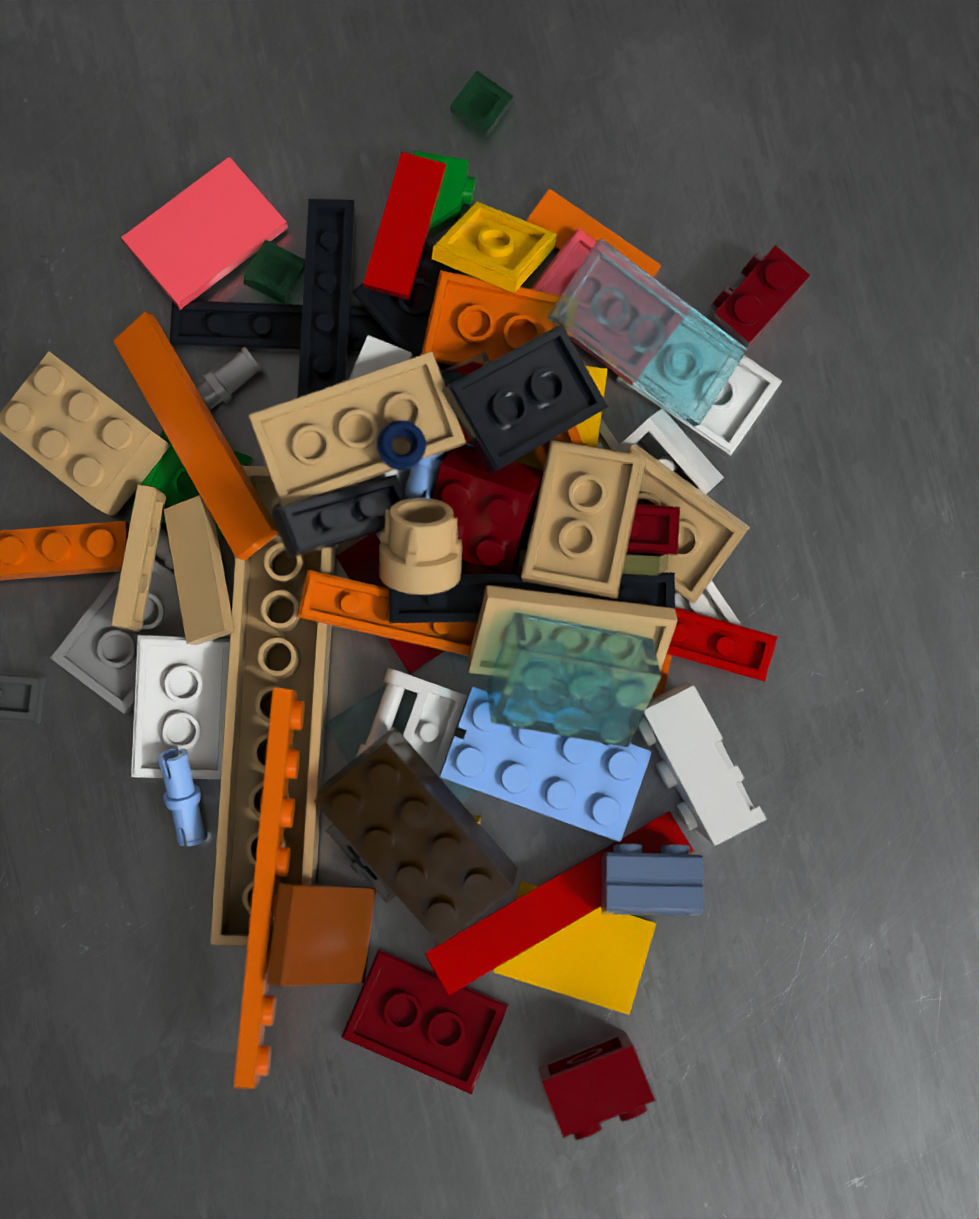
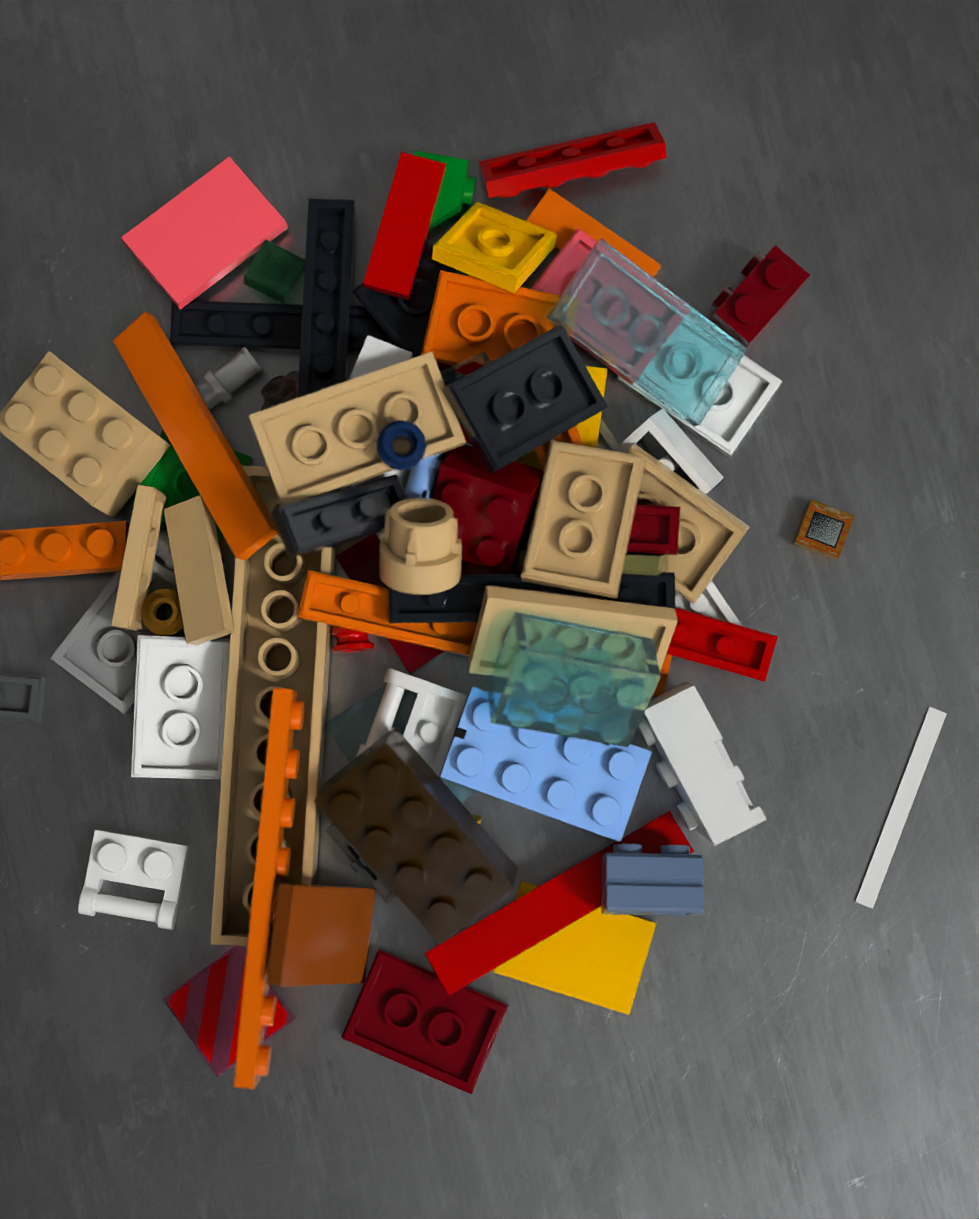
(138, 863): none -> white plate
(149, 613): none -> pearl gold plate
(182, 797): light blue pin -> none
(211, 1007): none -> tile
(280, 390): none -> clear smoke plate
(350, 641): none -> red bush
(481, 103): clear green plate -> none
(572, 159): none -> red plate
(596, 1086): dark red brick -> none
(823, 529): none -> tile
(900, 807): none -> white sticker

